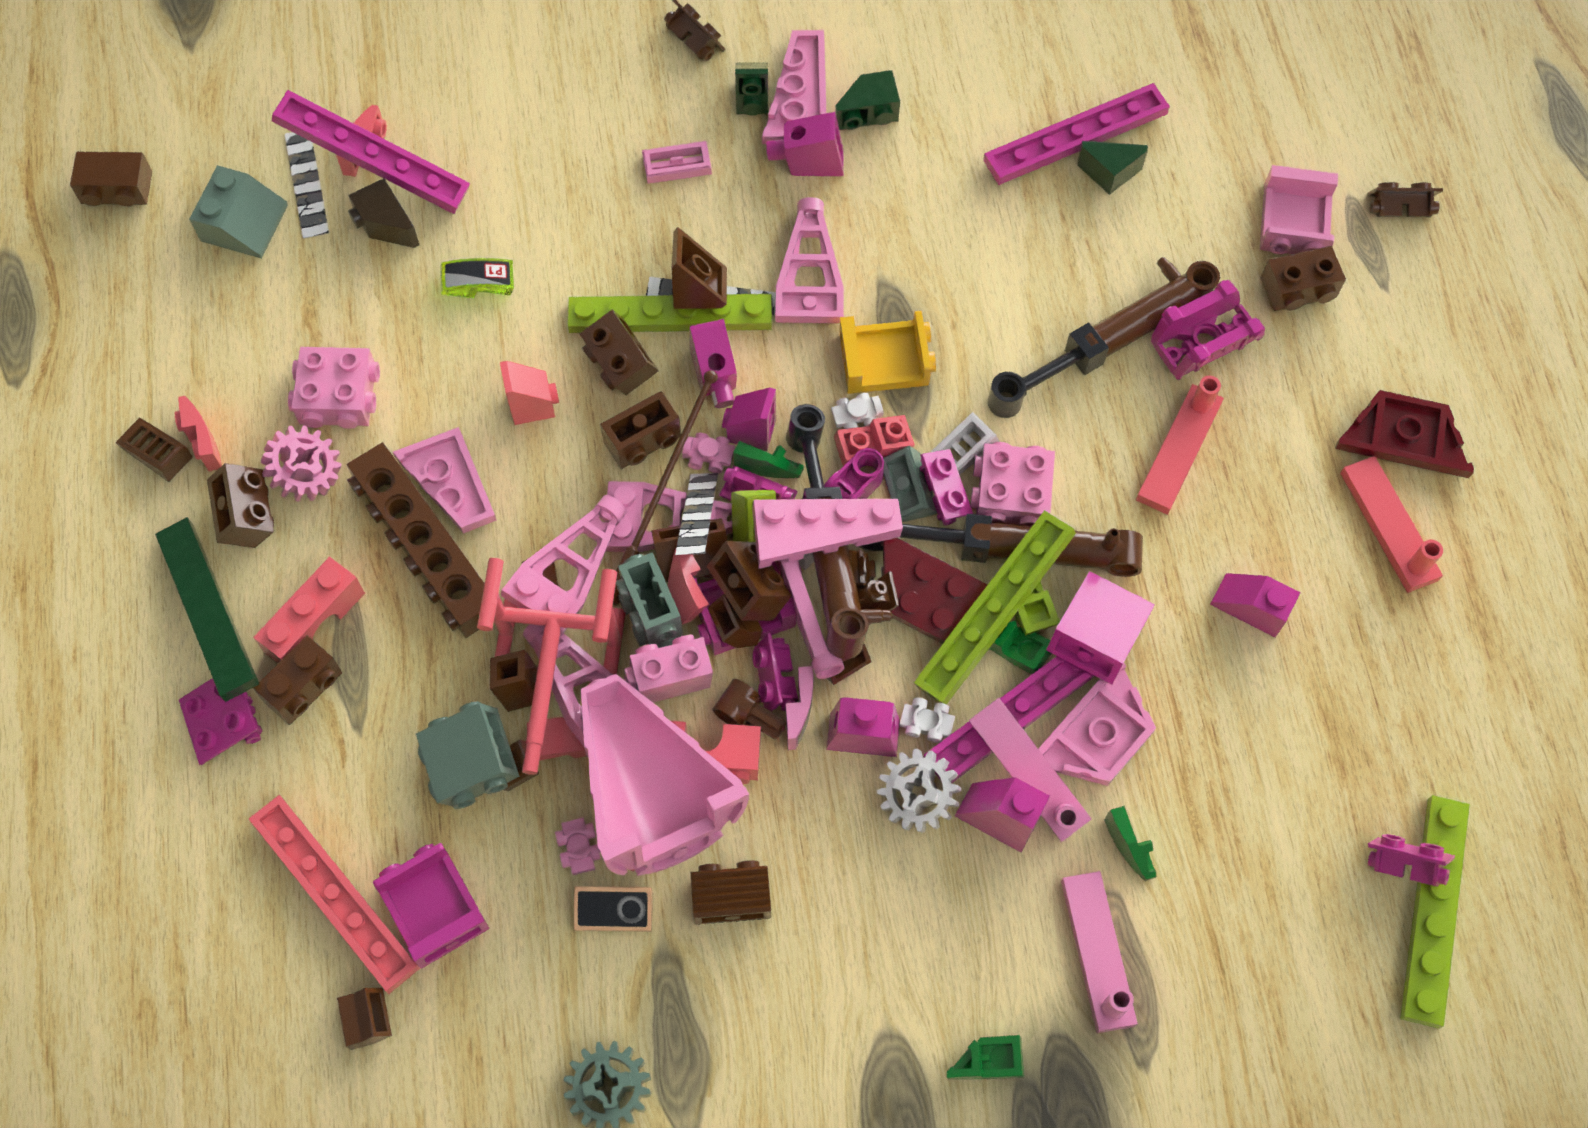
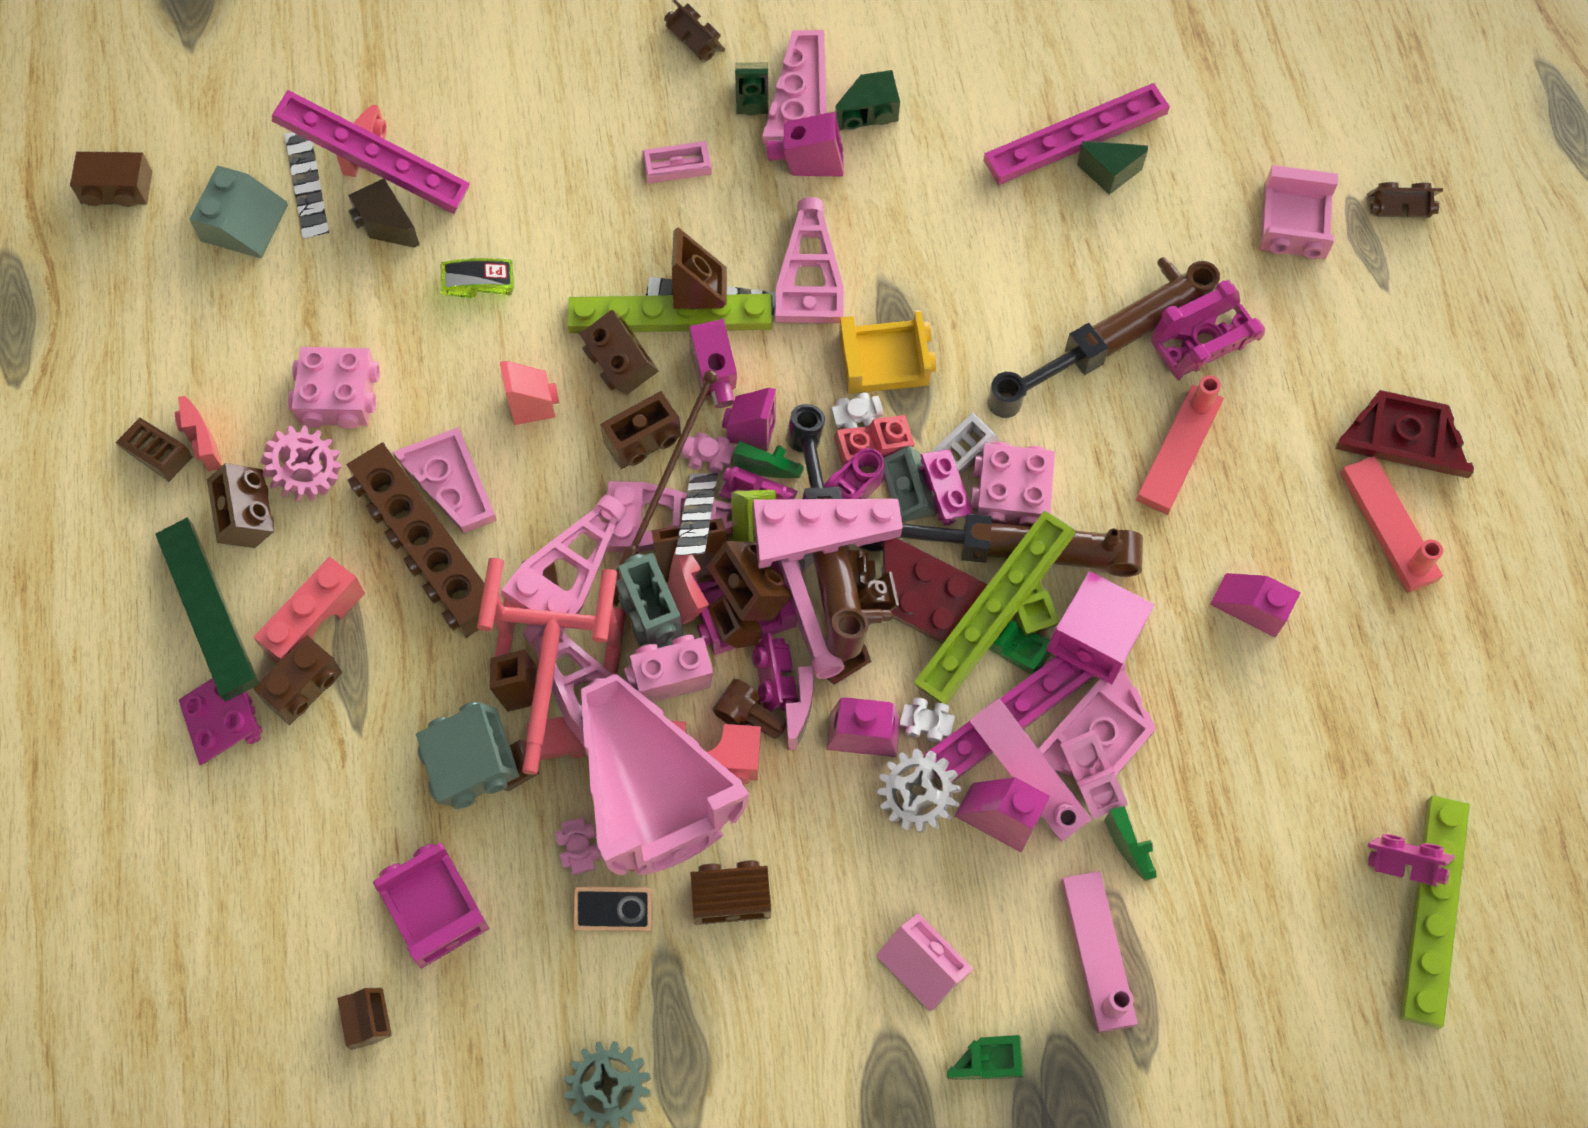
(334, 894): coral plate -> none
(924, 961): none -> bright pink panel
(1093, 774): none -> bright pink slope
(1303, 279): reddish brown brick -> none

